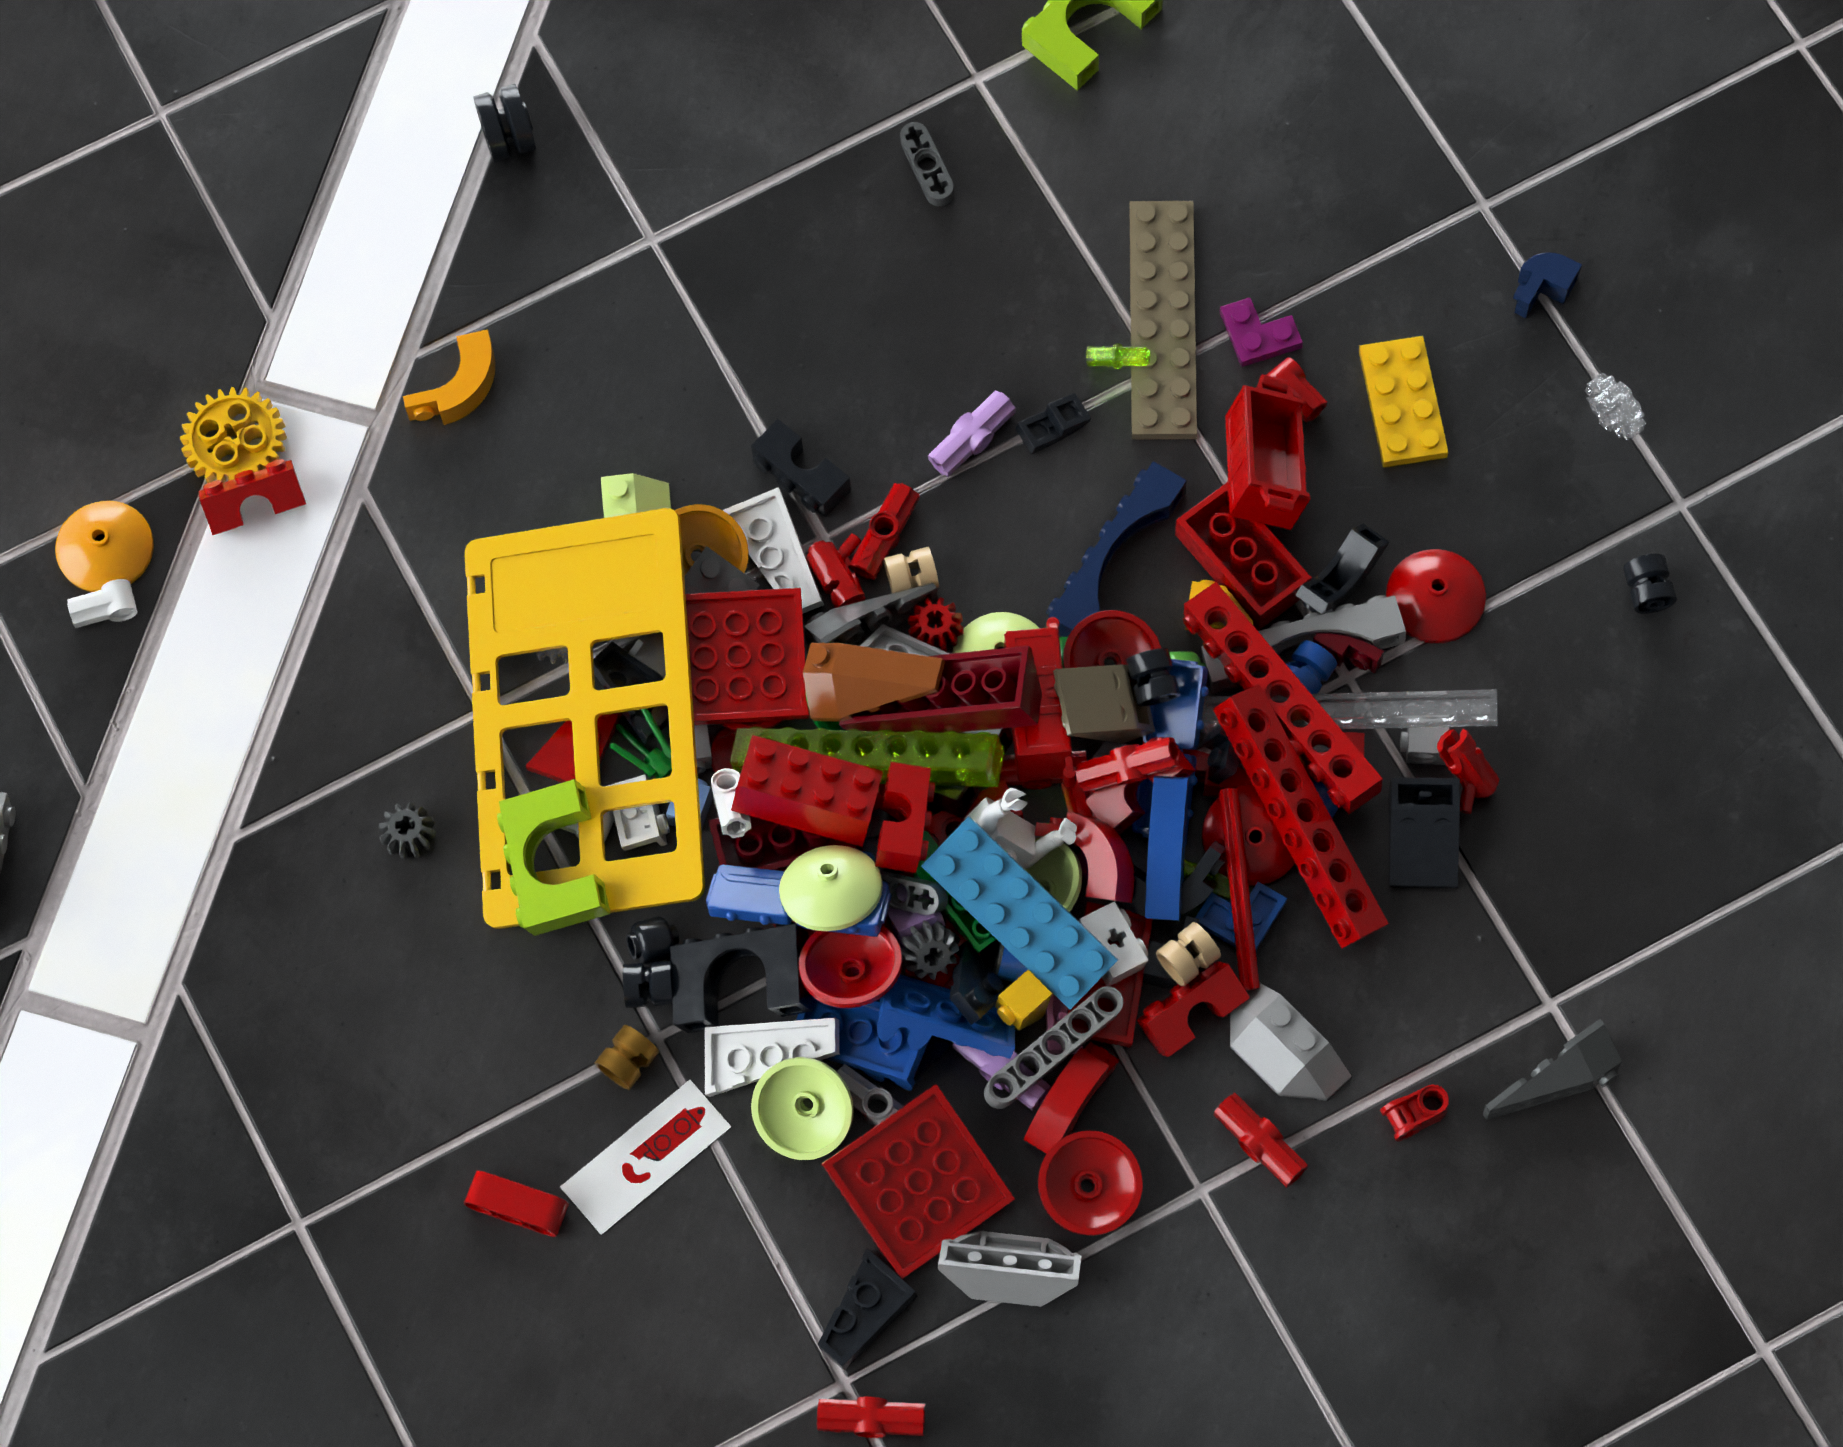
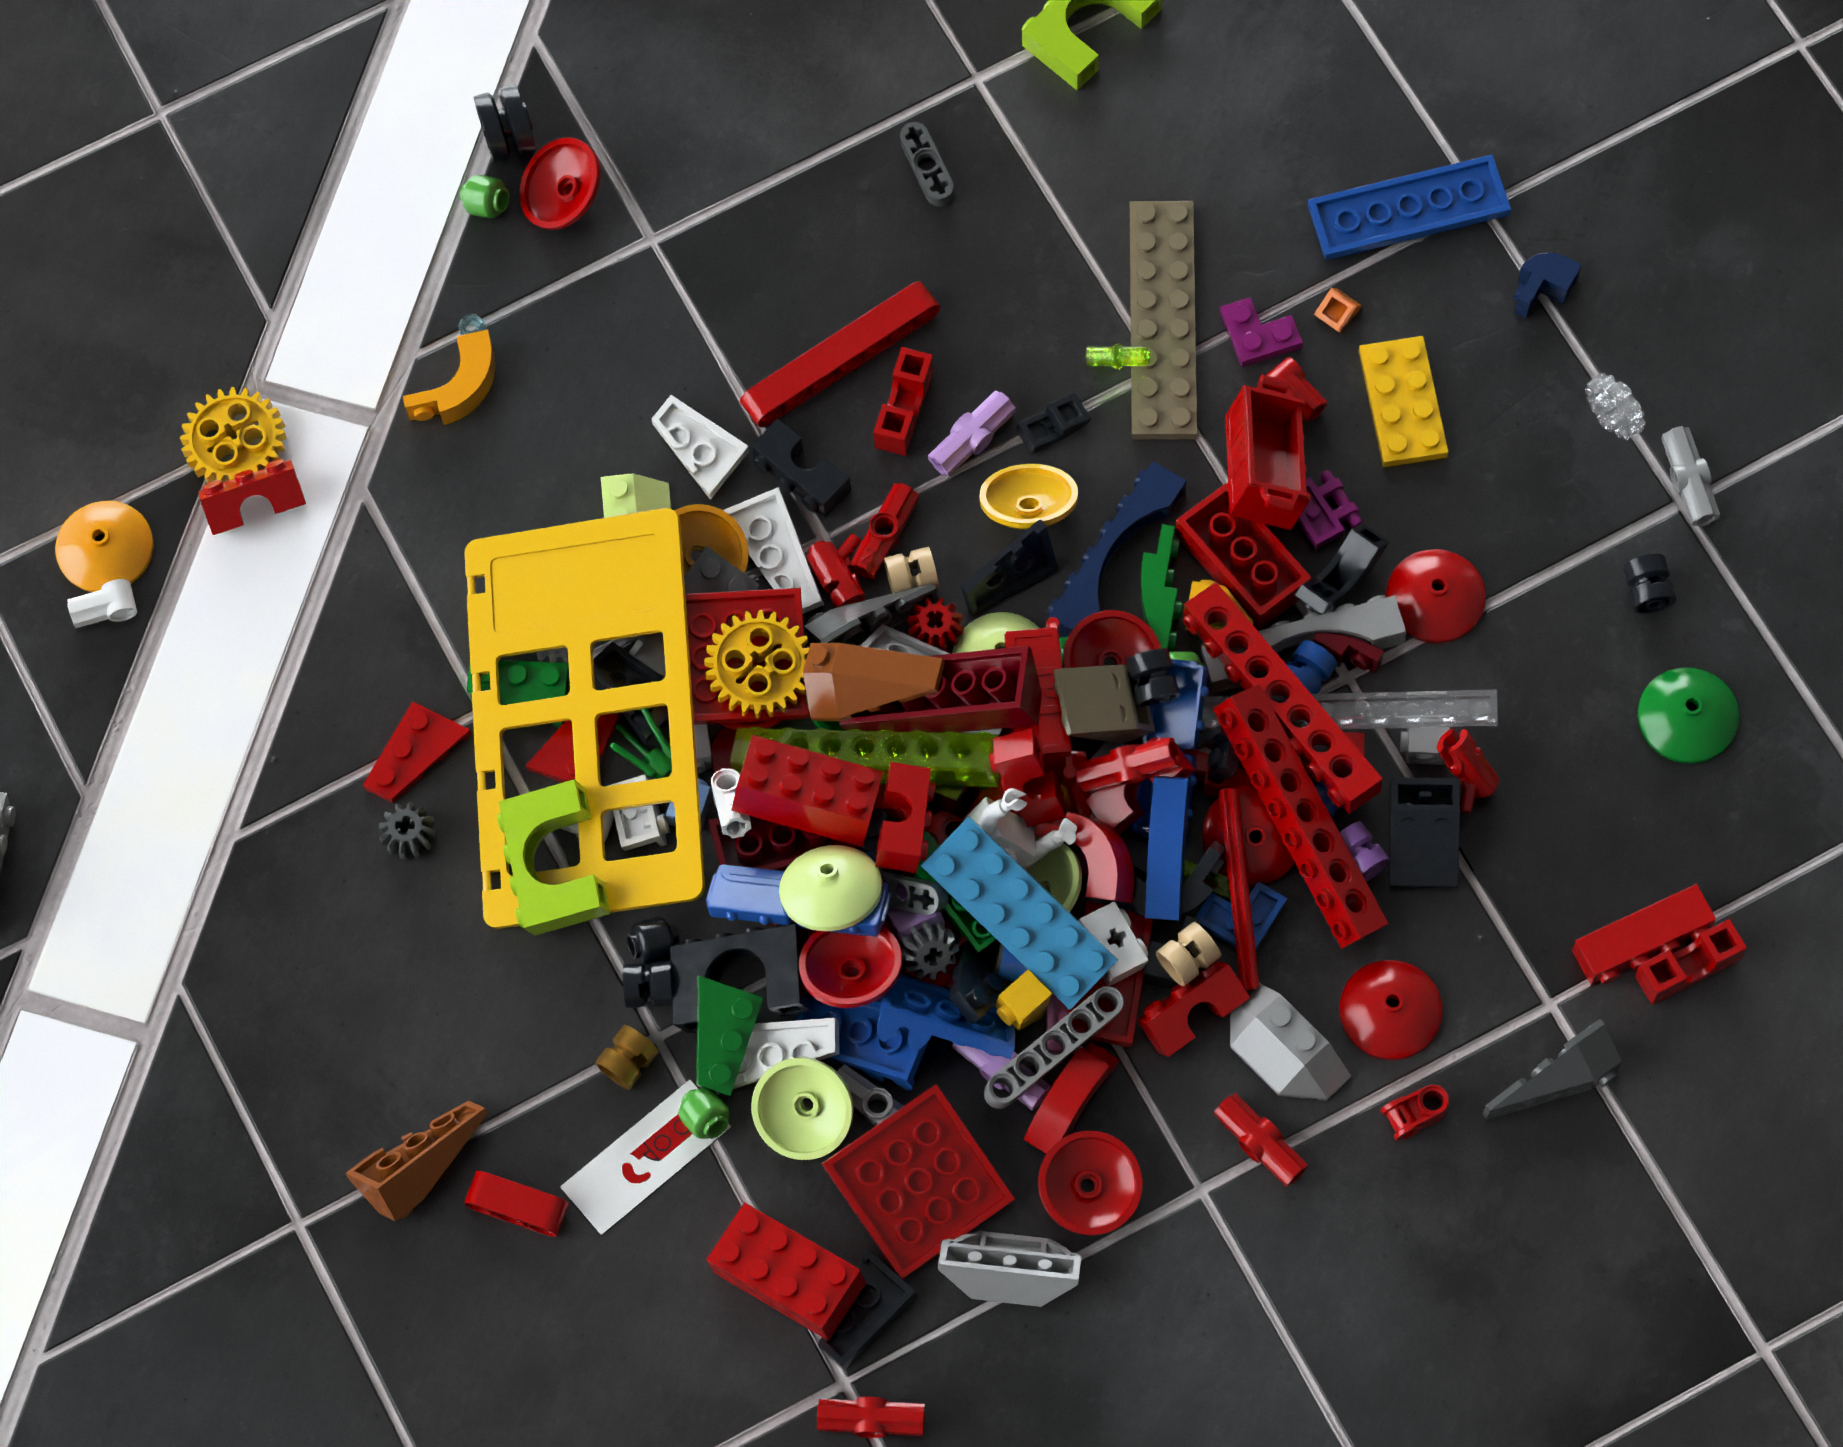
(406, 1174): none -> dark orange wedge
(413, 749): none -> red wing
(472, 320): none -> clear light blue hinge
(484, 196): none -> bright green head
(527, 681): none -> green wing
(560, 183): none -> red dish
(699, 444): none -> white wing
(704, 1113): none -> bright green head
(723, 1033): none -> green wing
(737, 644): none -> yellow gear
(786, 1271): none -> red brick
(839, 354): none -> red beam
(900, 415): none -> red arch
(1013, 569): none -> black wing
(1021, 767): none -> red arch
(1028, 493): none -> yellow dish
(1157, 595): none -> green slope
(1318, 519): none -> magenta plate
(1337, 309): none -> orange slope
(1368, 856): none -> medium lavender wheel
(1385, 1030): none -> red dish
(1409, 207): none -> blue plate
(1643, 935): none -> red brick
(1676, 971): none -> red arch
(1683, 733): none -> green dish
(1690, 476): none -> light grey piece

